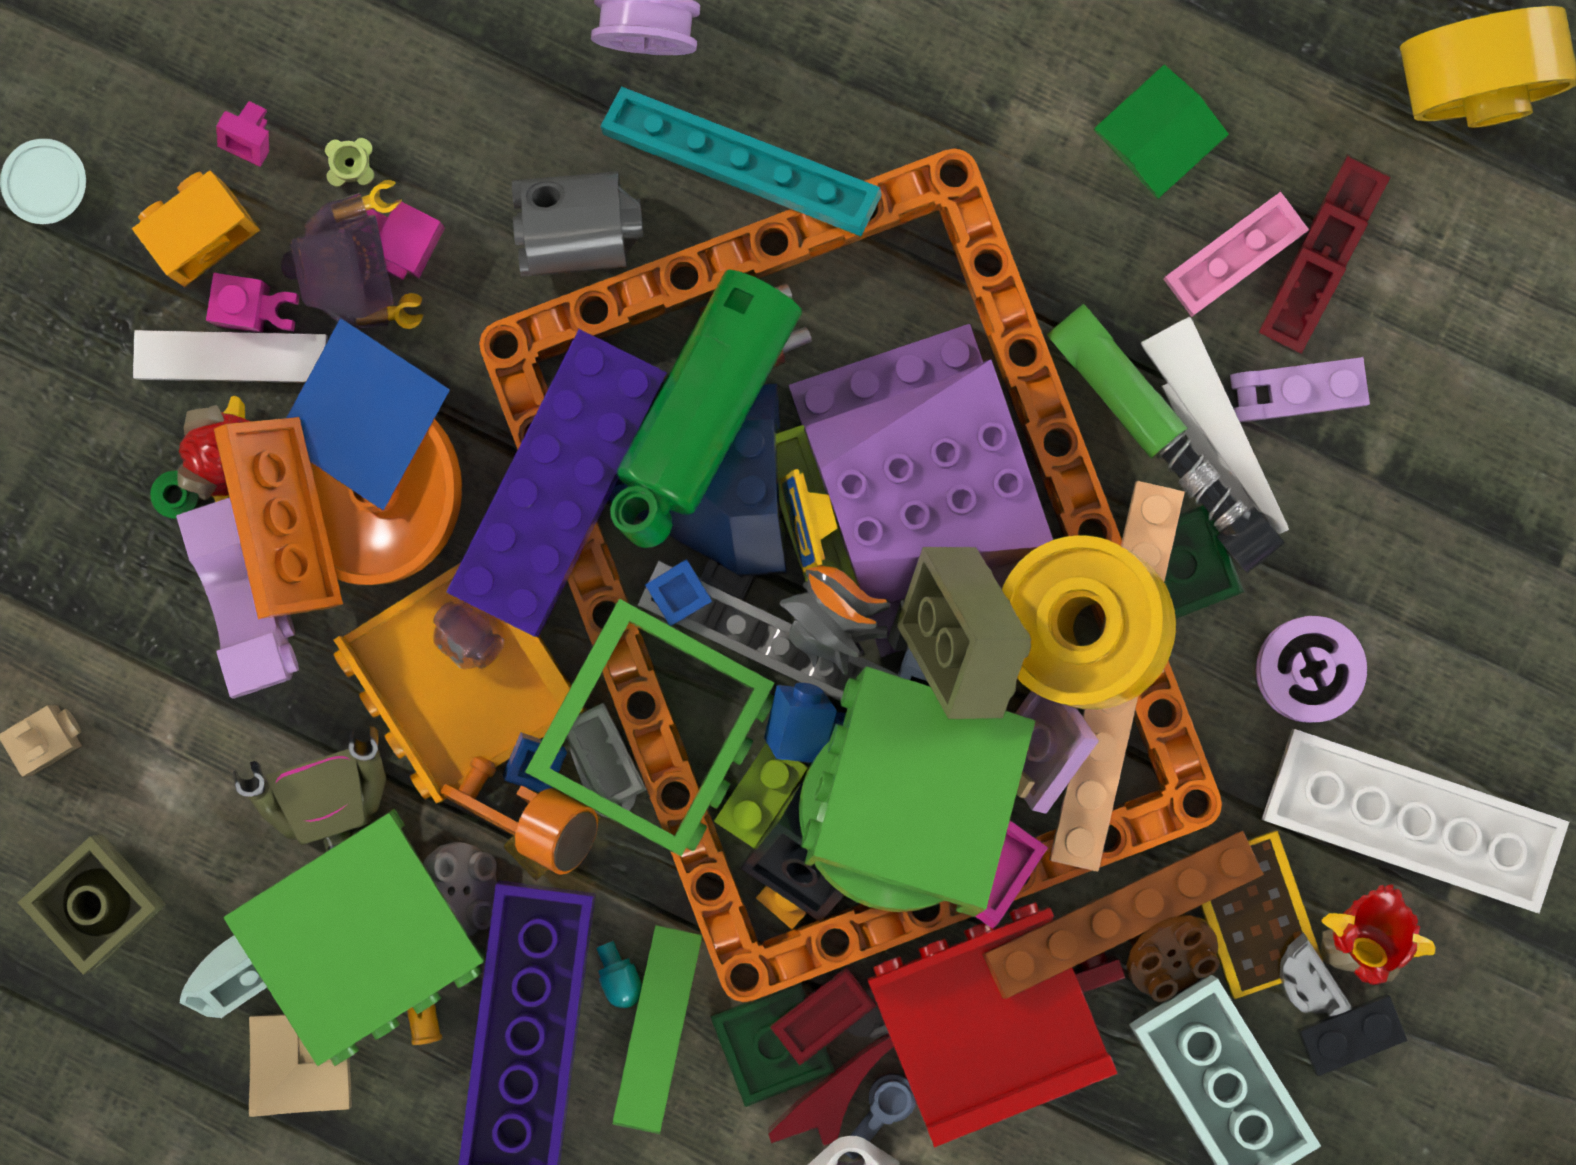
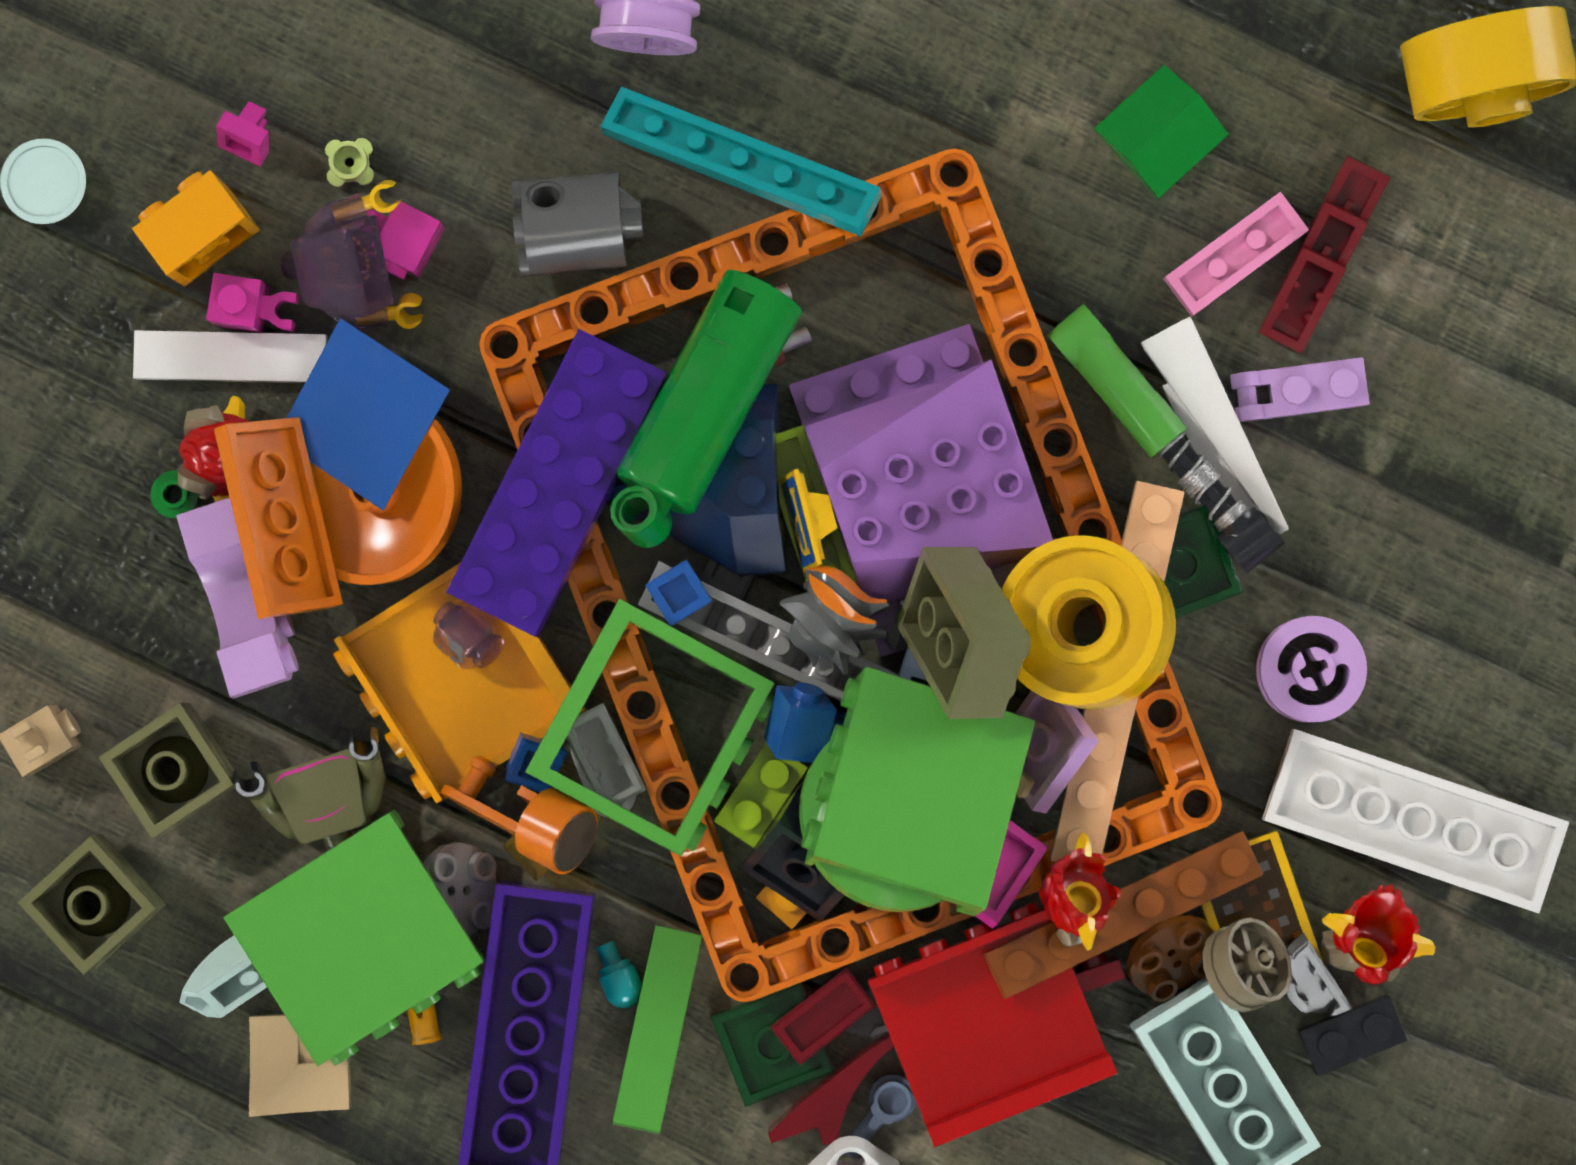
(138, 772): none -> olive piece
(1078, 895): none -> red hair
(1237, 968): none -> dark tan wheel

